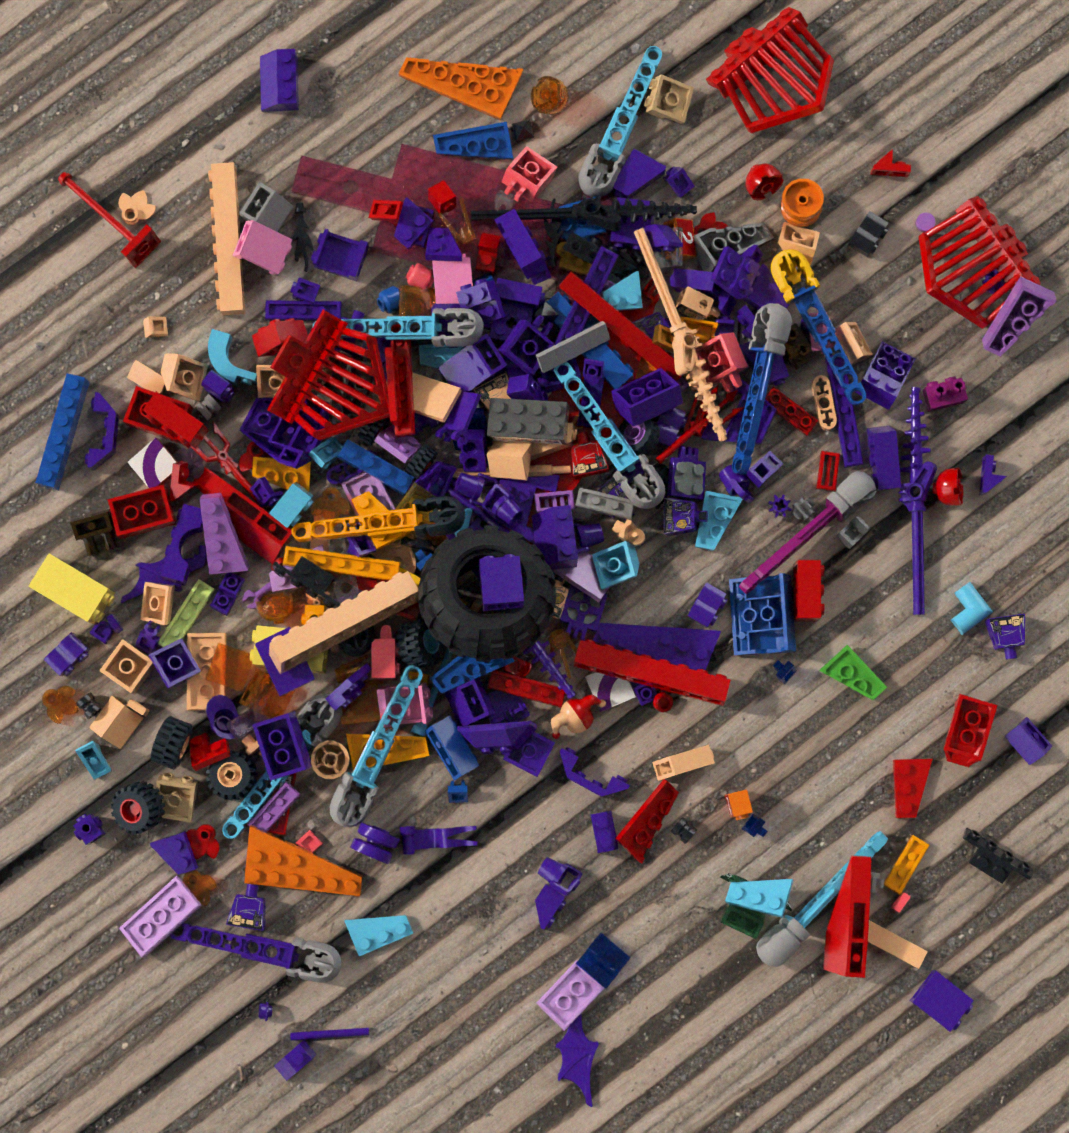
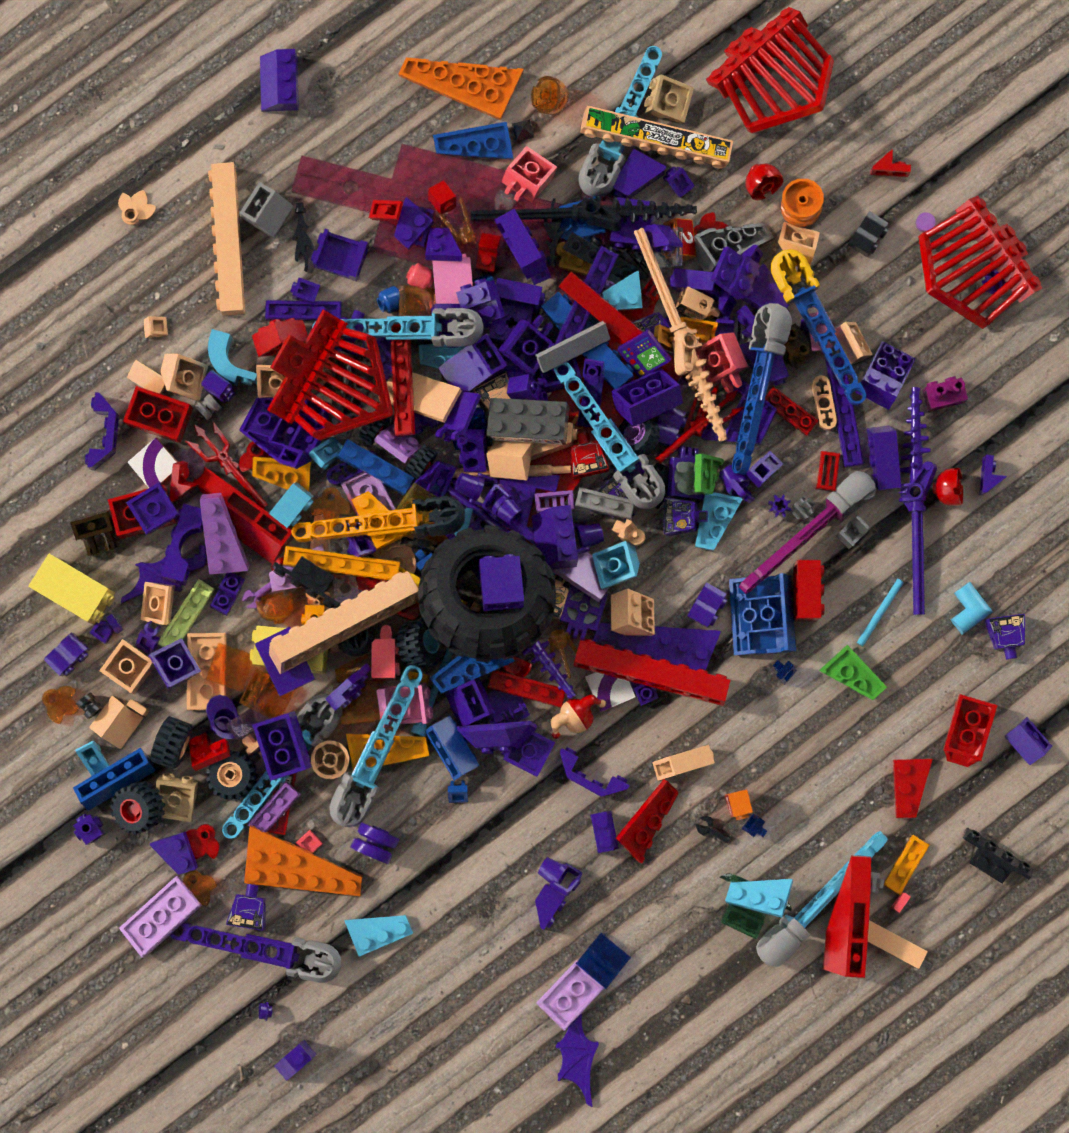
(62, 432): blue brick -> none
(113, 778): none -> blue brick
(139, 245): red tile -> none
(153, 508): none -> dark purple tile
(175, 421): red brick -> none
(263, 247): bright pink panel -> none
(264, 493): dark purple bracket -> none
(329, 1033): dark purple bar -> none
(393, 386): red tile -> none
(433, 838): dark purple flag -> none
(547, 312): black slope -> none
(632, 614): none -> light nougat slope
(644, 353): none -> dark purple tile
(656, 137): none -> brick
(663, 702): red tile -> none
(684, 830): black wheel -> none
(706, 473): none -> bright green wing
(712, 830): none -> black bar
(880, 612): none -> medium azure bar
(942, 1001): dark purple panel -> none
(1017, 314): medium lavender wedge -> none

